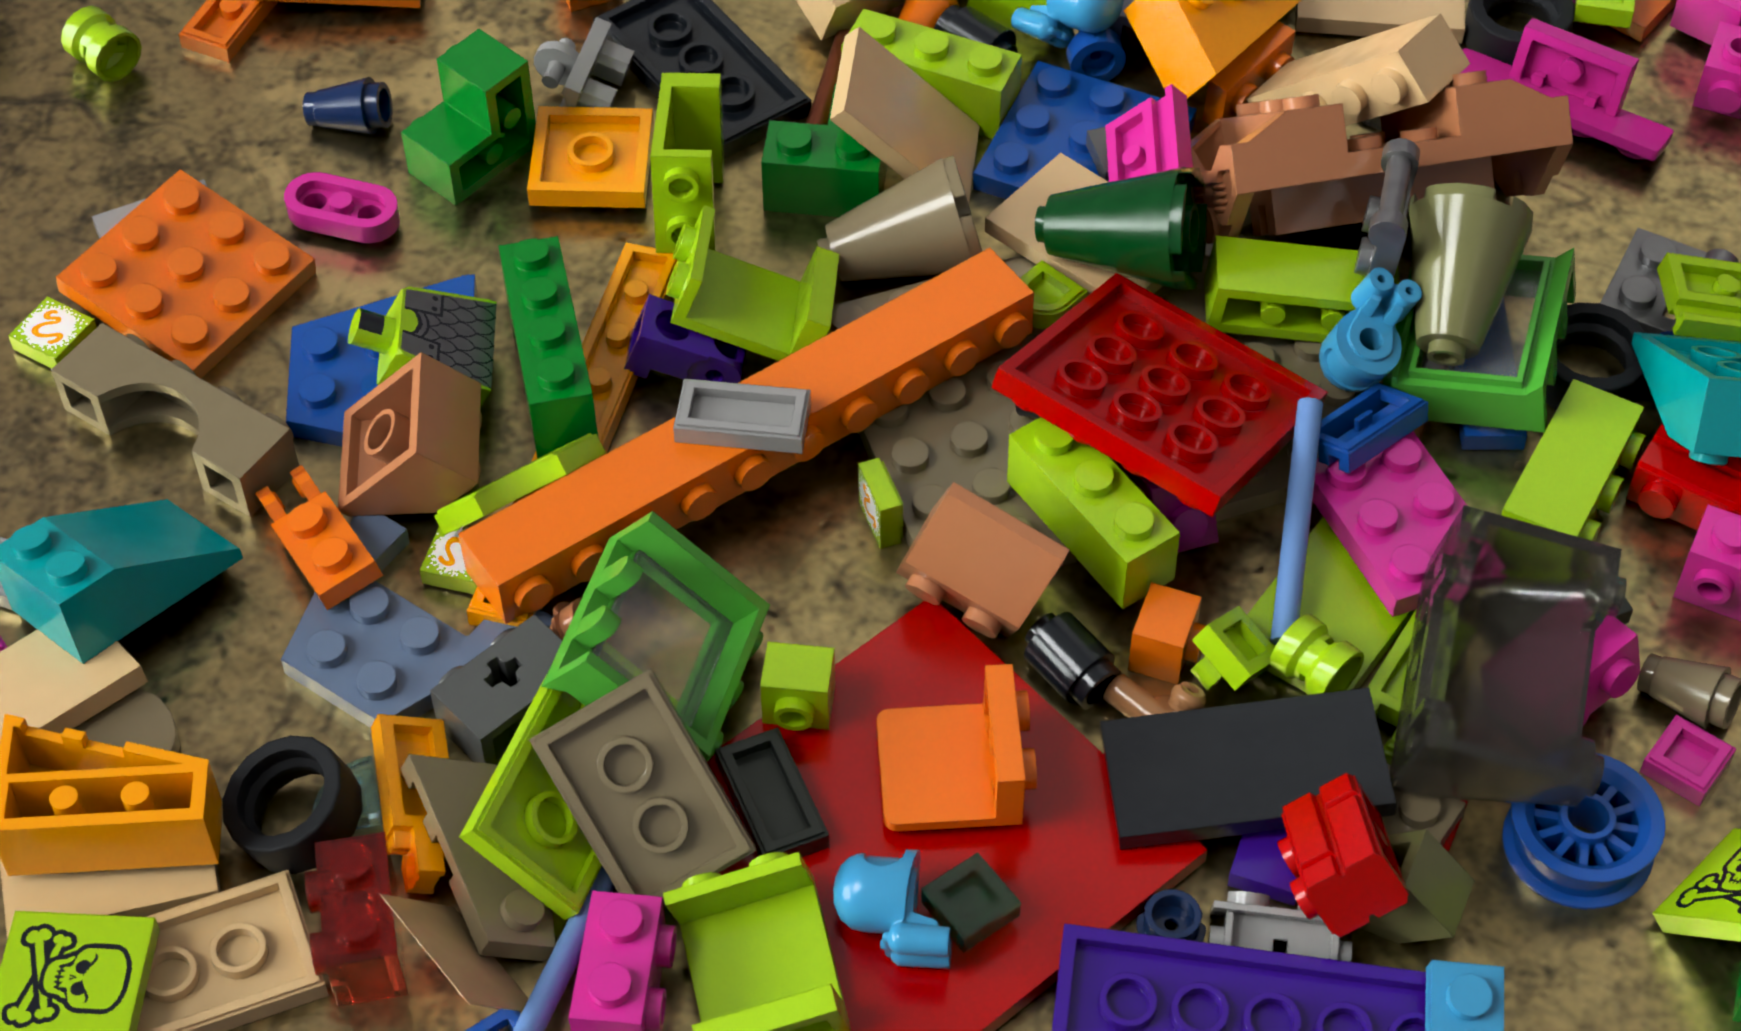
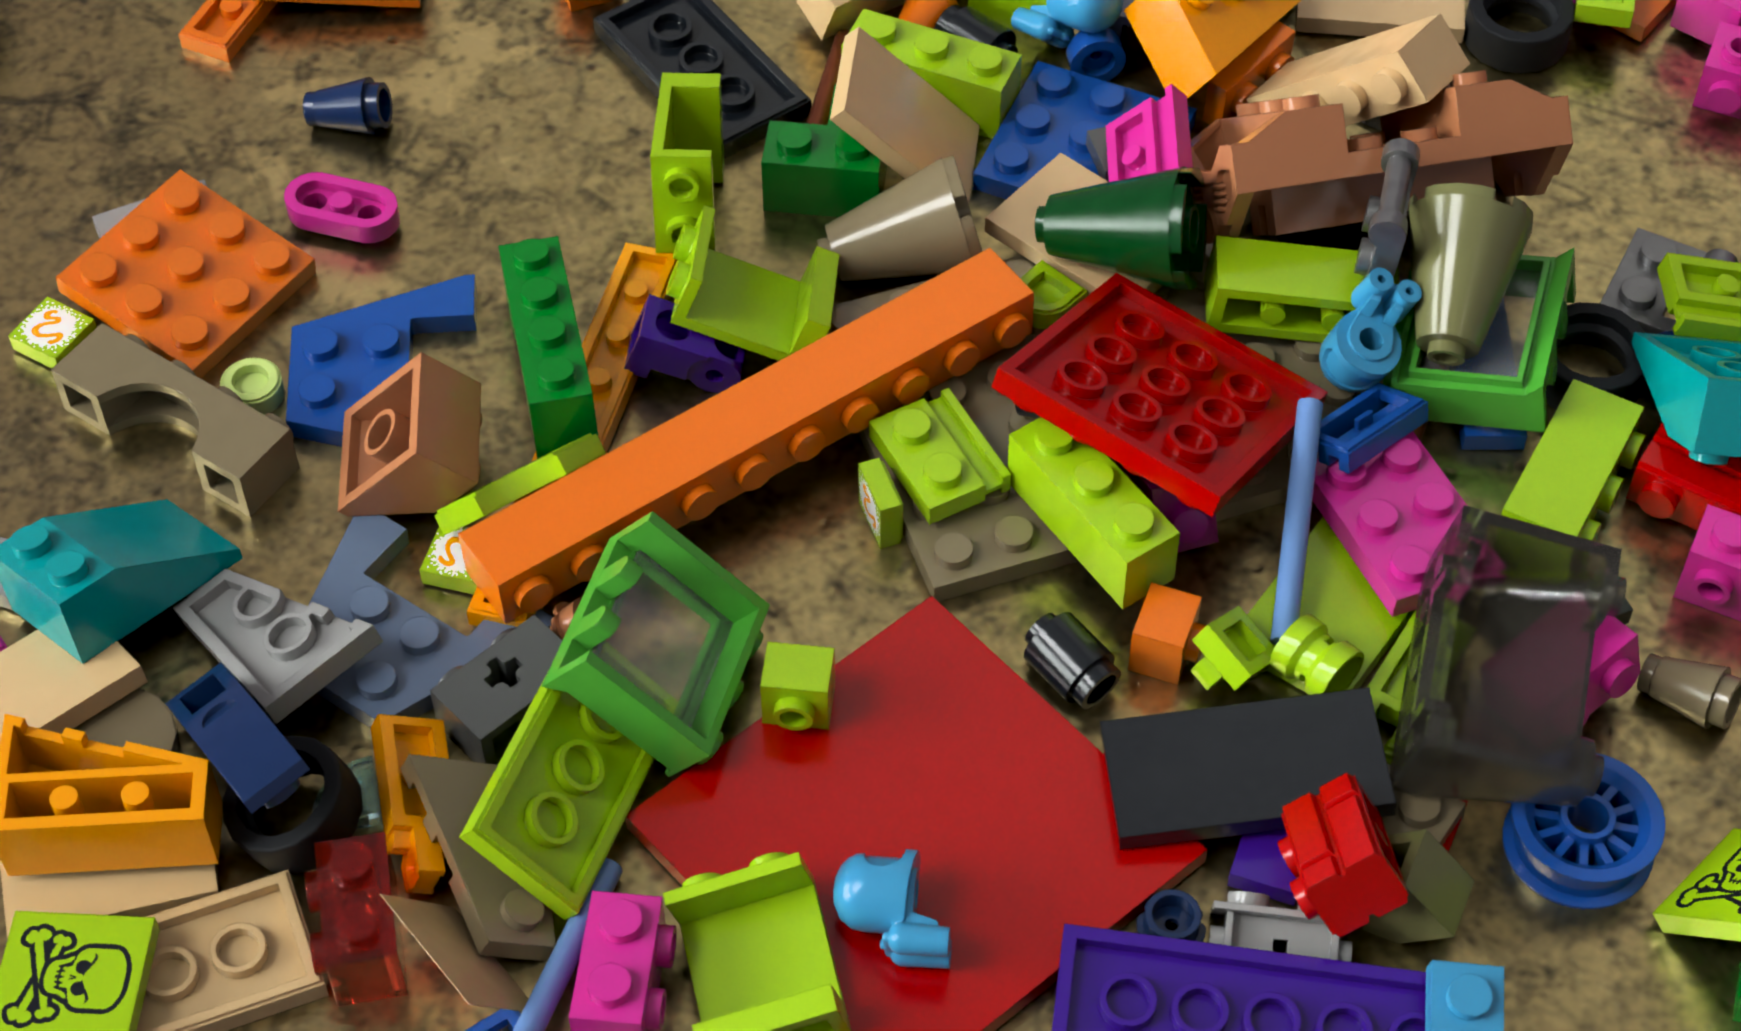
(102, 44): lime wheel -> none
(239, 739): none -> dark blue slope
(256, 383): none -> yellowish green tile
(271, 642): none -> light grey wing
(321, 541): orange hinge -> none
(437, 323): torso -> none
(479, 125): green brick -> none
(591, 157): light orange plate -> none
(600, 57): light grey hips -> none
(642, 790): dark tan tile -> none
(742, 416): light grey tile -> none
(771, 795): pearl dark grey tile -> none
(939, 456): none -> lime plate
(957, 760): orange bracket -> none
(970, 902): clear green plate -> none
(980, 562): nougat slope -> none
(1135, 701): medium nougat arm -> none
(1593, 79): dark pink bracket -> none
(1687, 760): dark pink tile -> none

